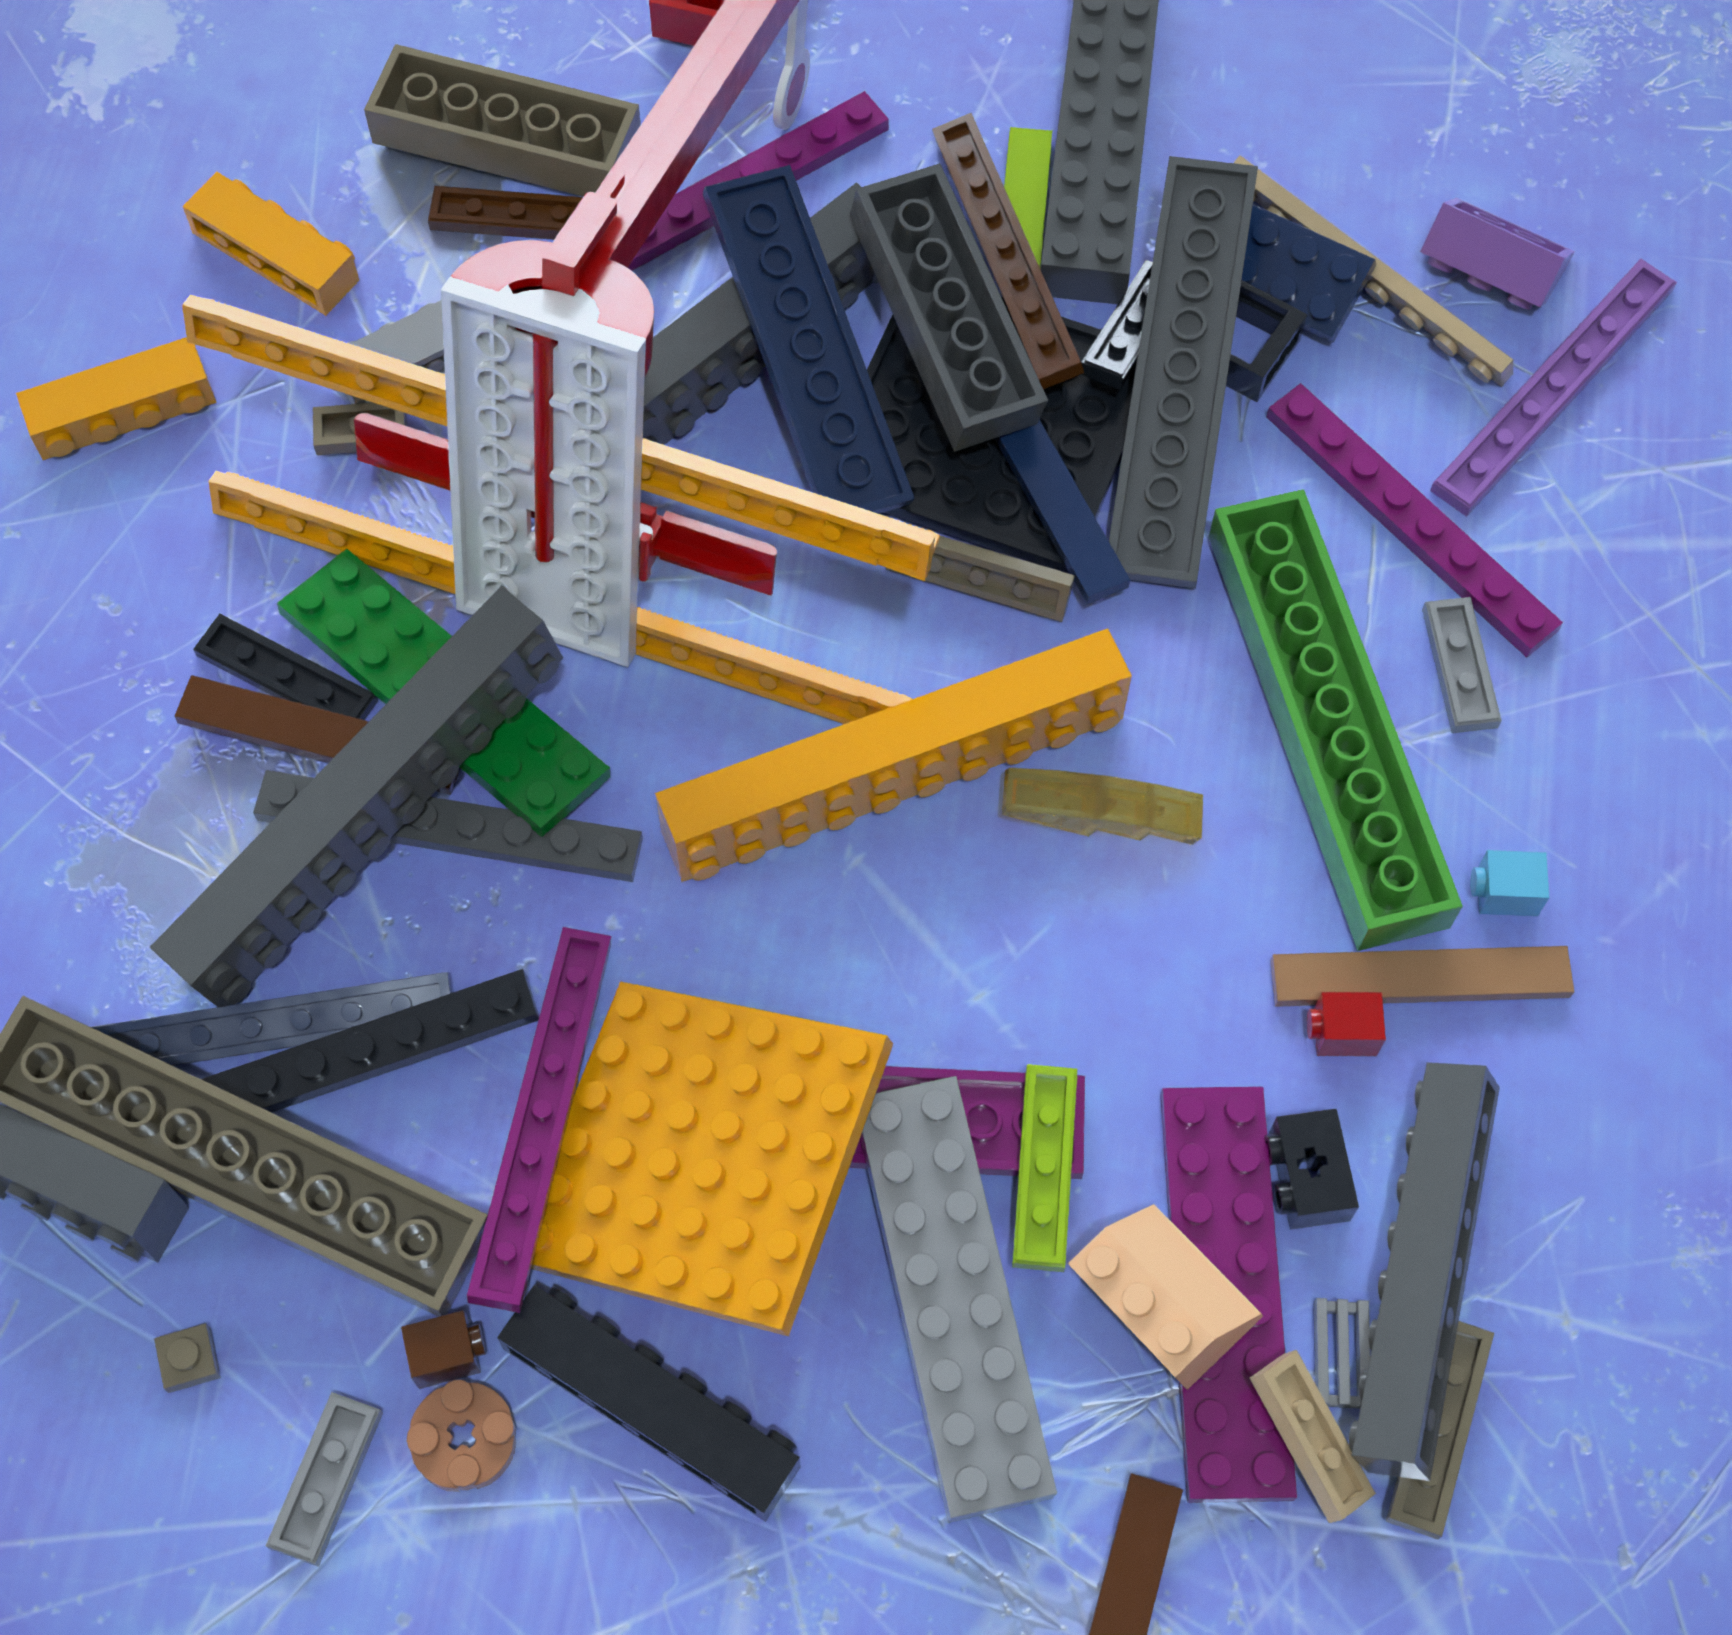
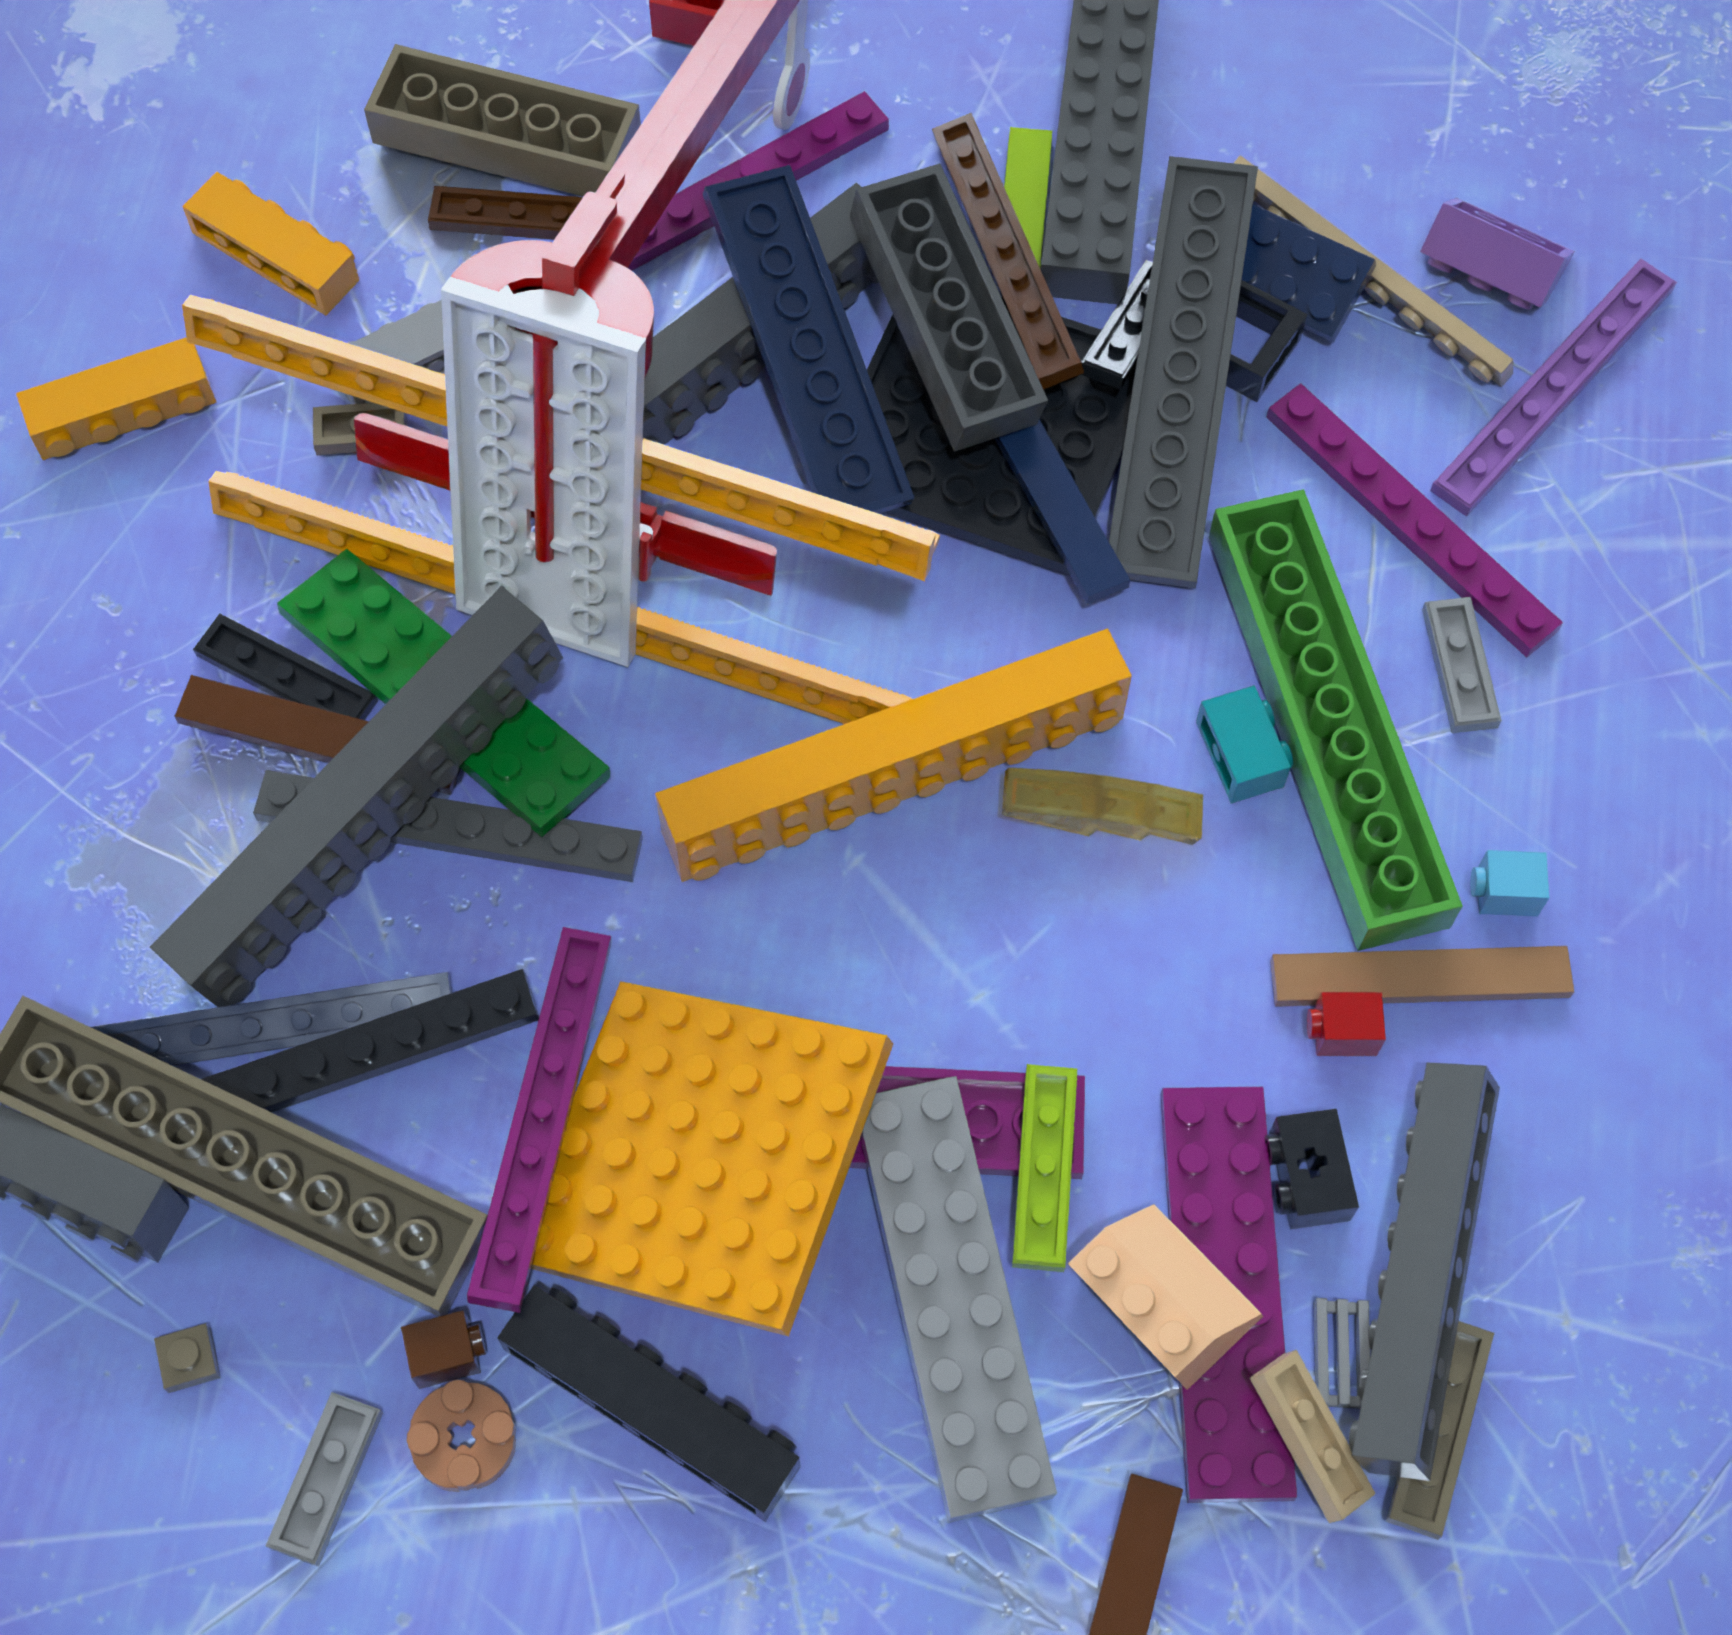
(1000, 578): dark tan plate -> none
(1244, 743): none -> teal brick

